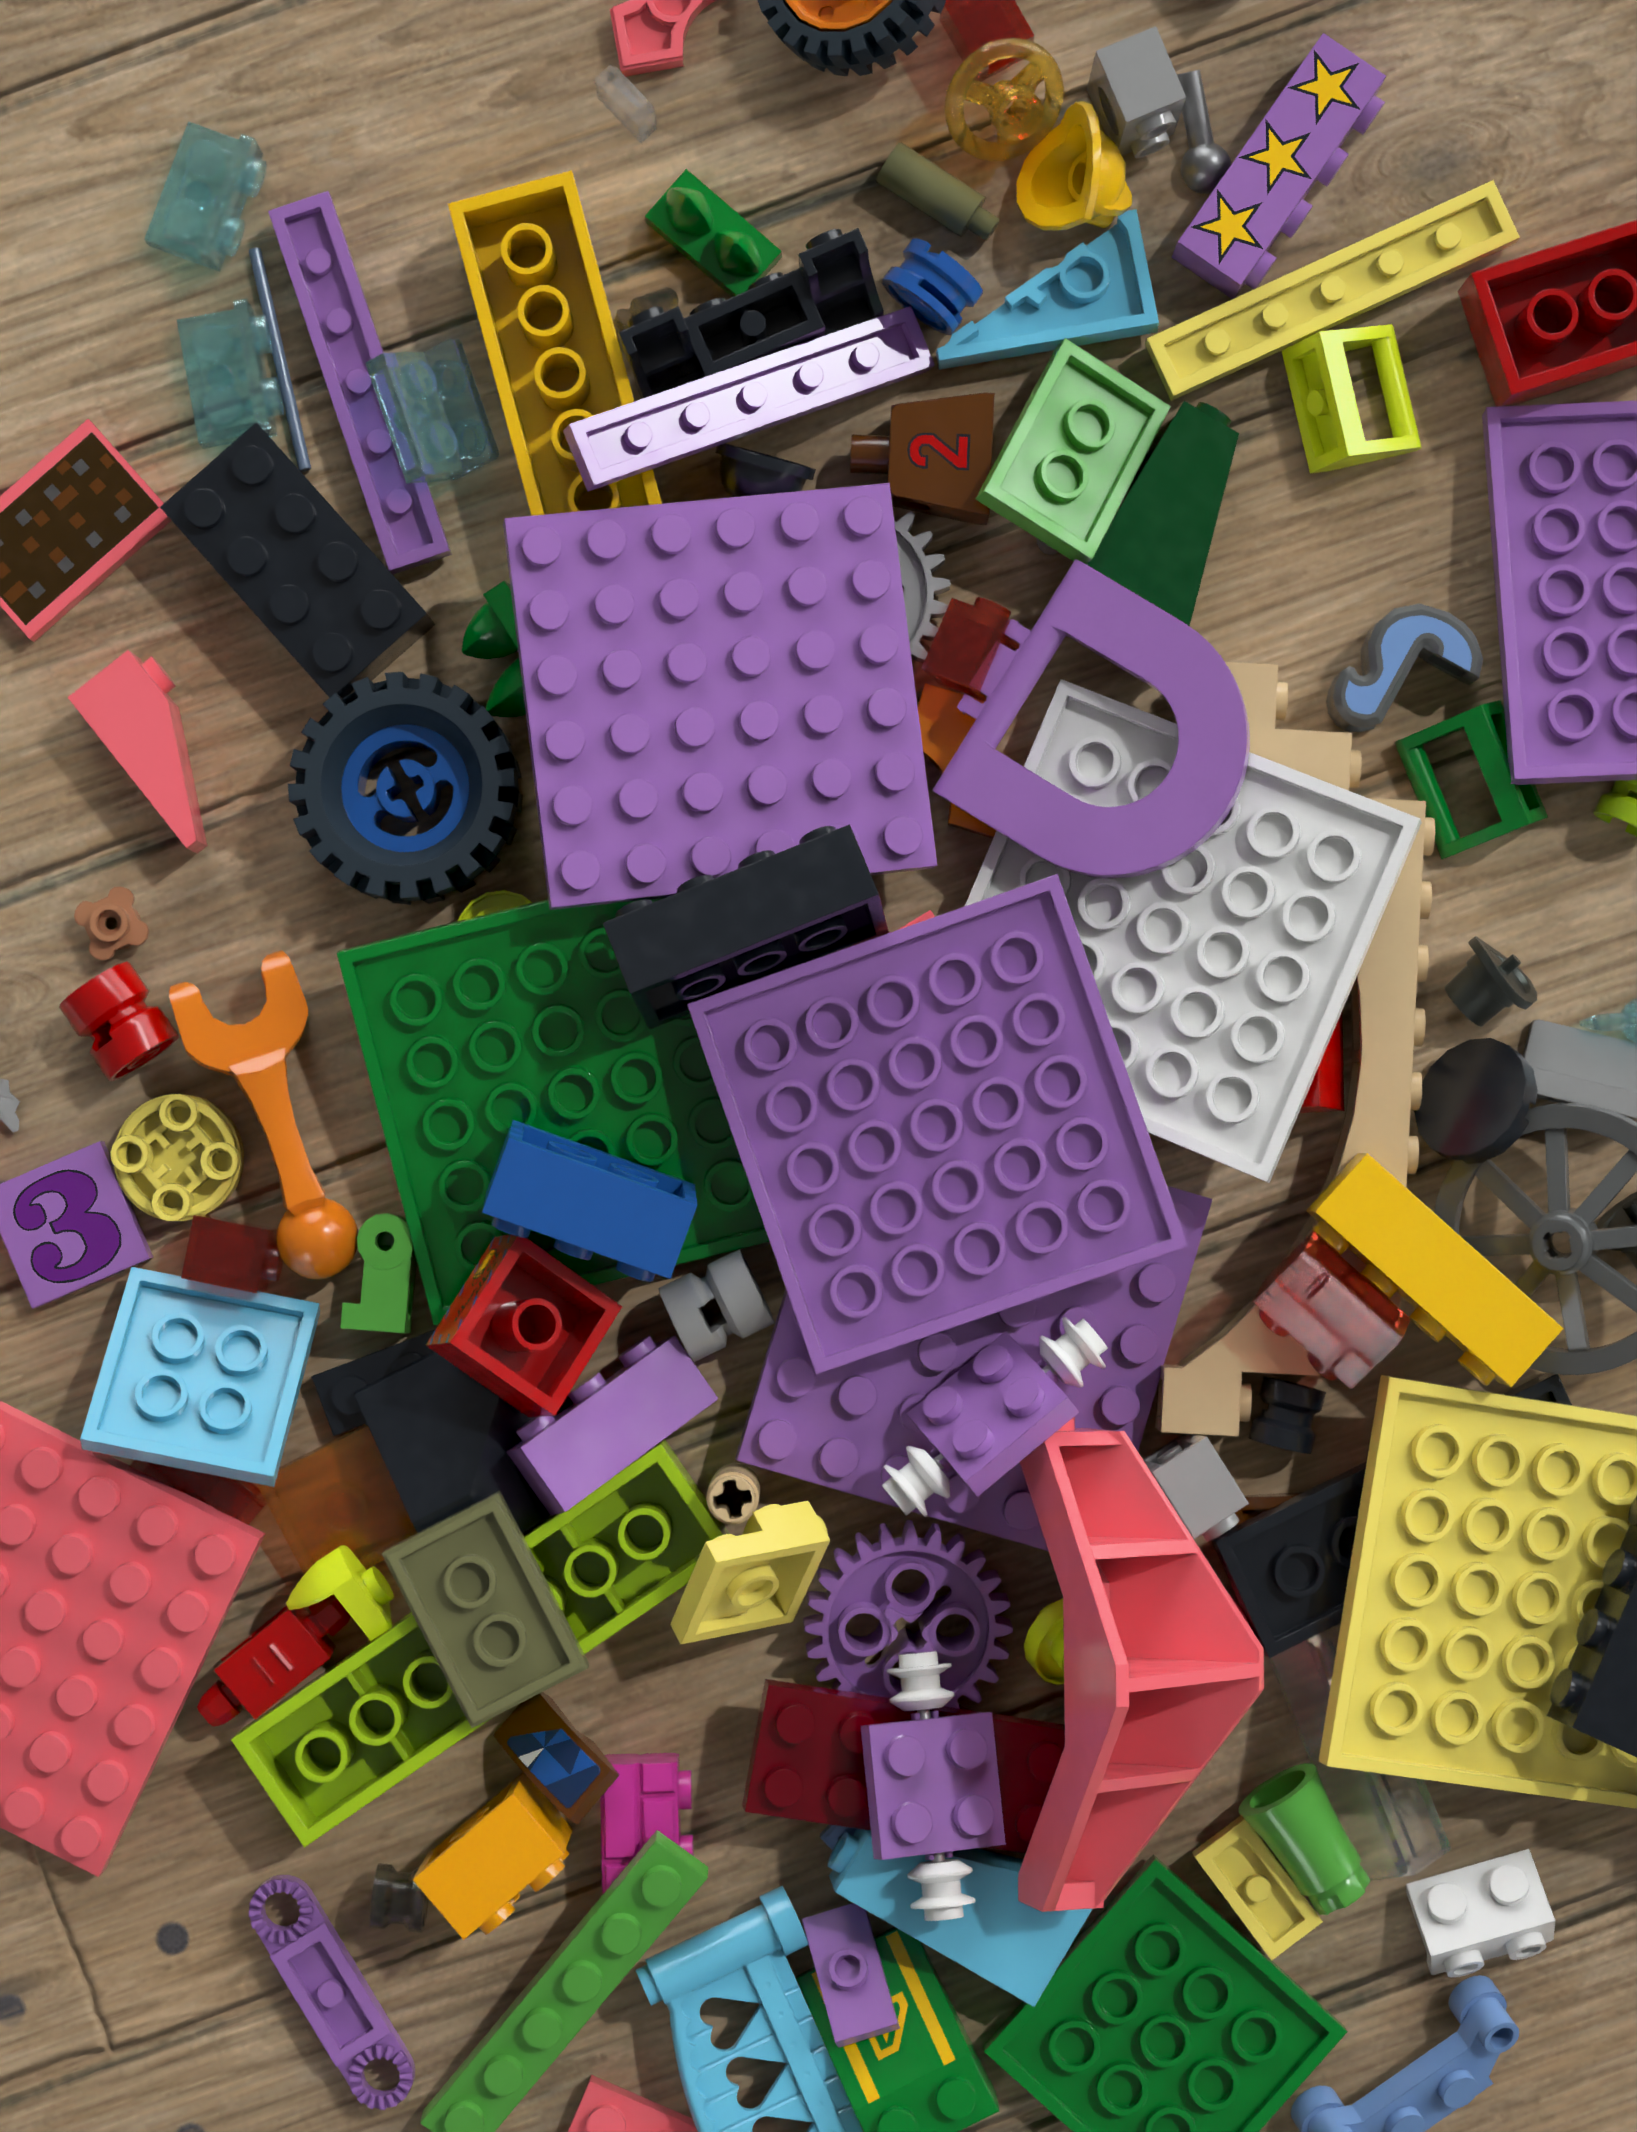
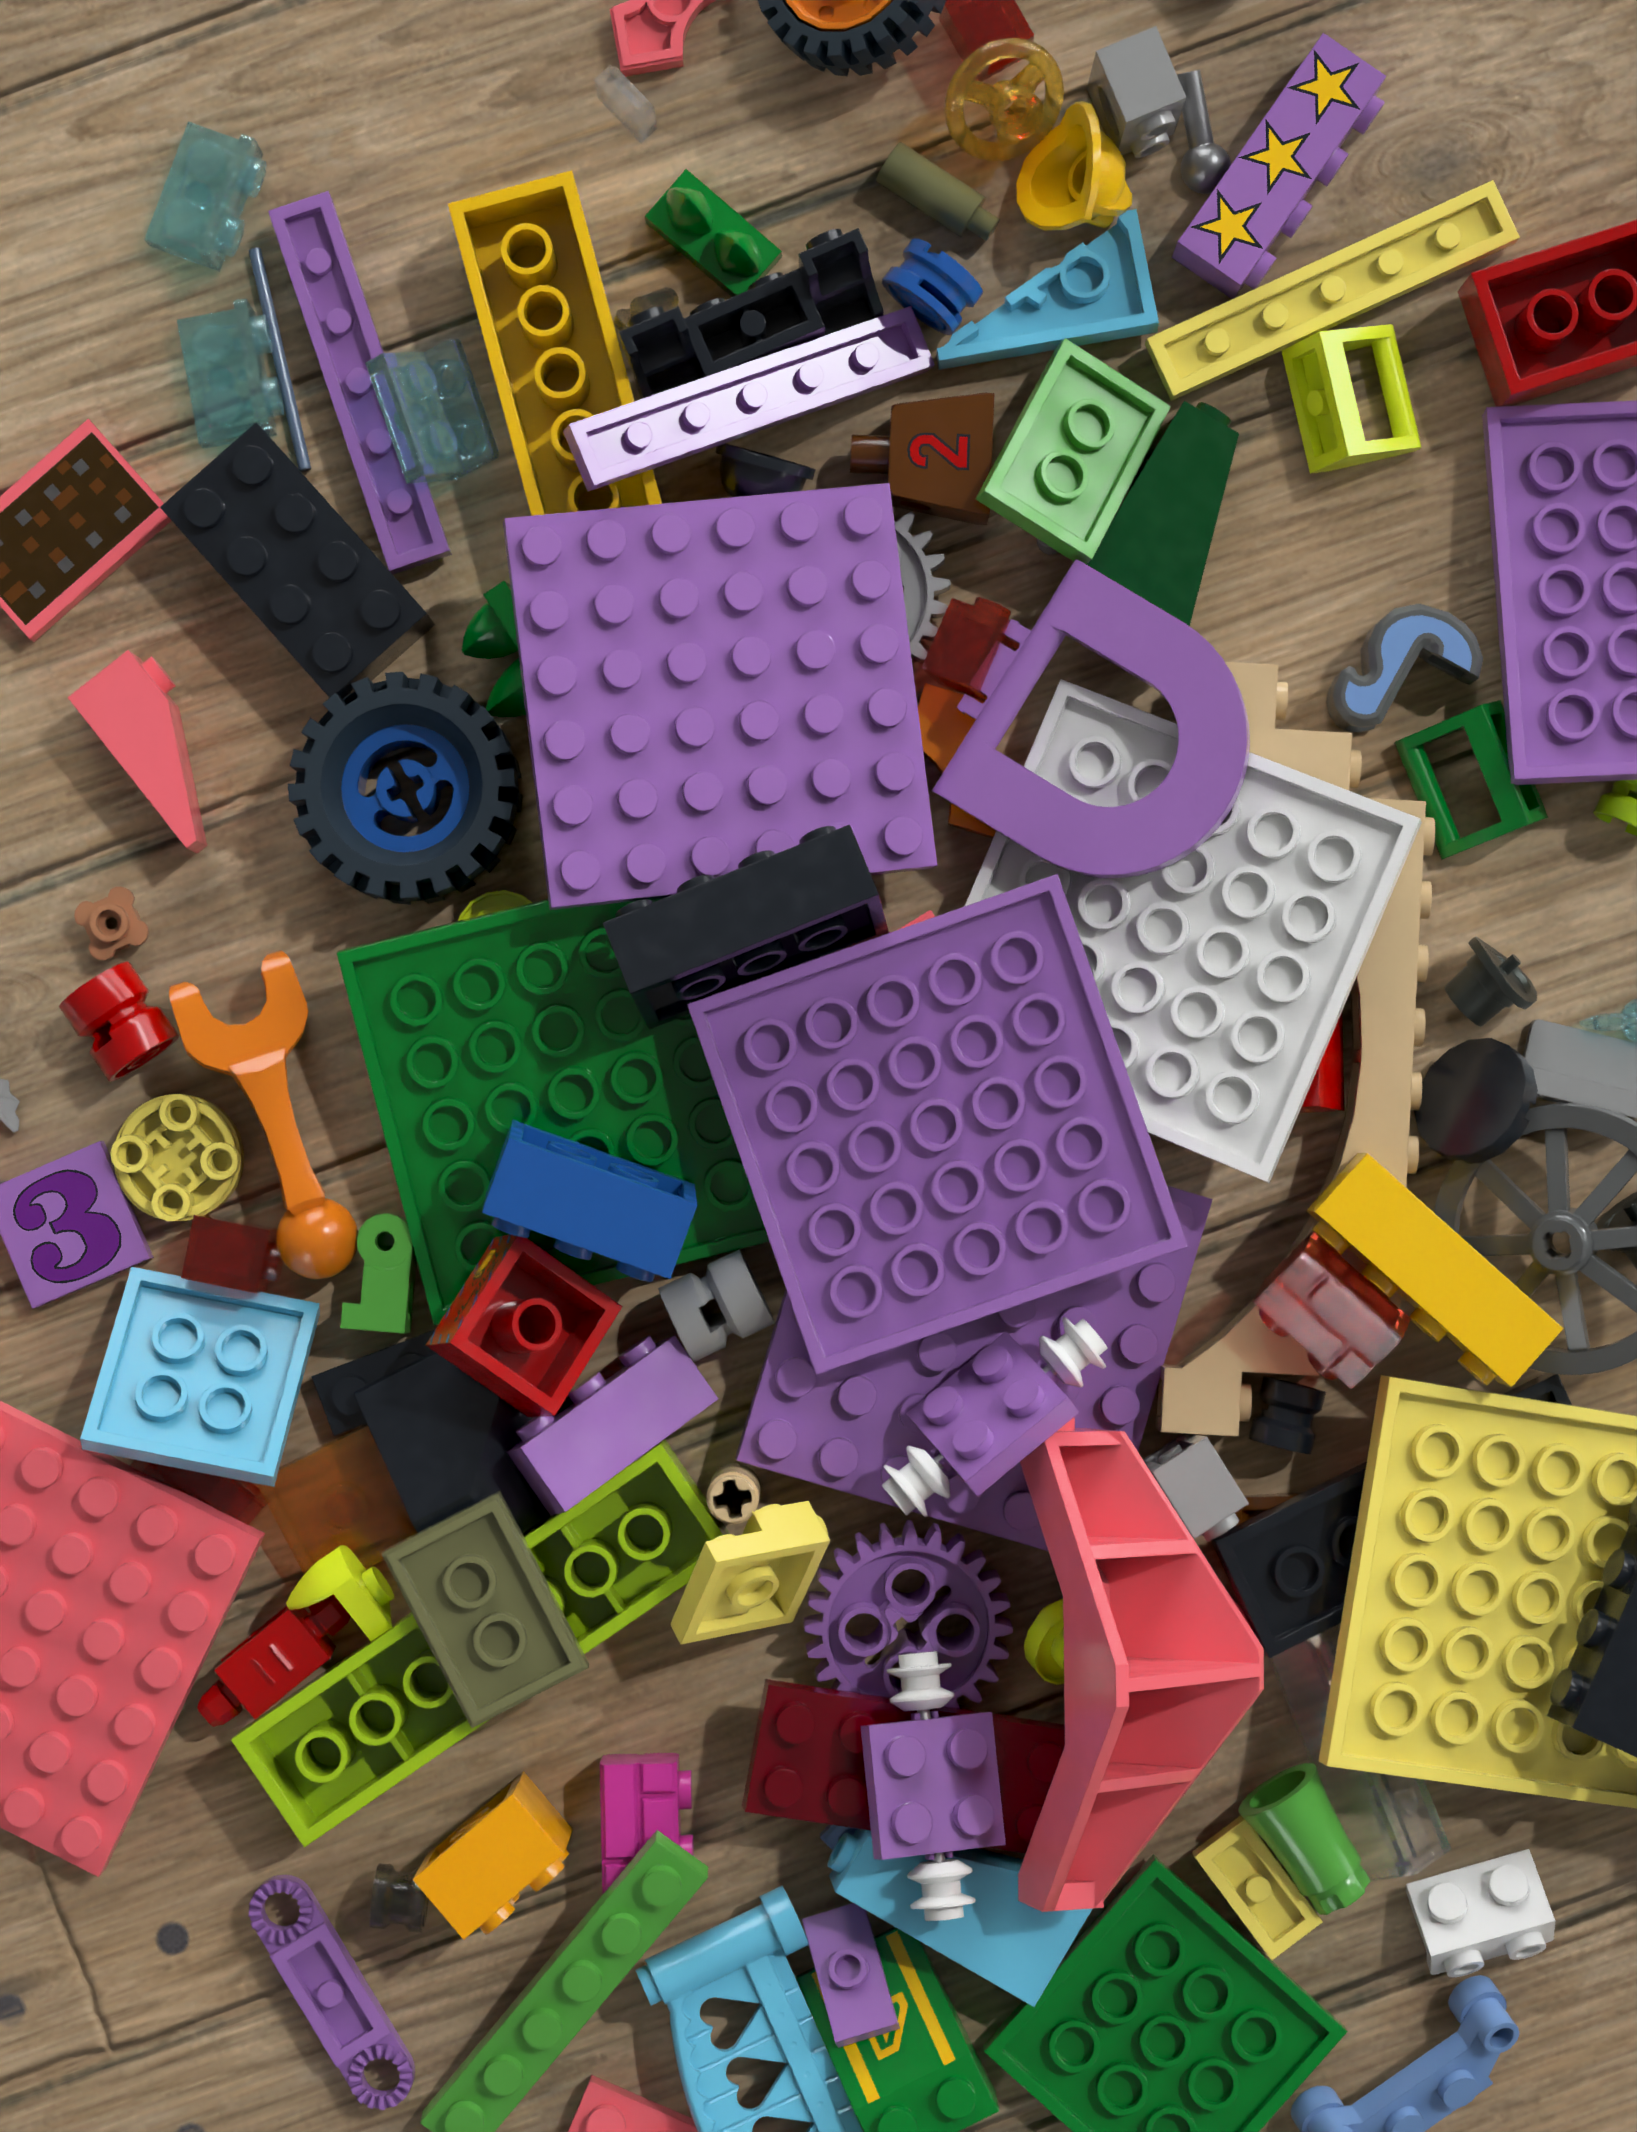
(556, 1756): slope -> none

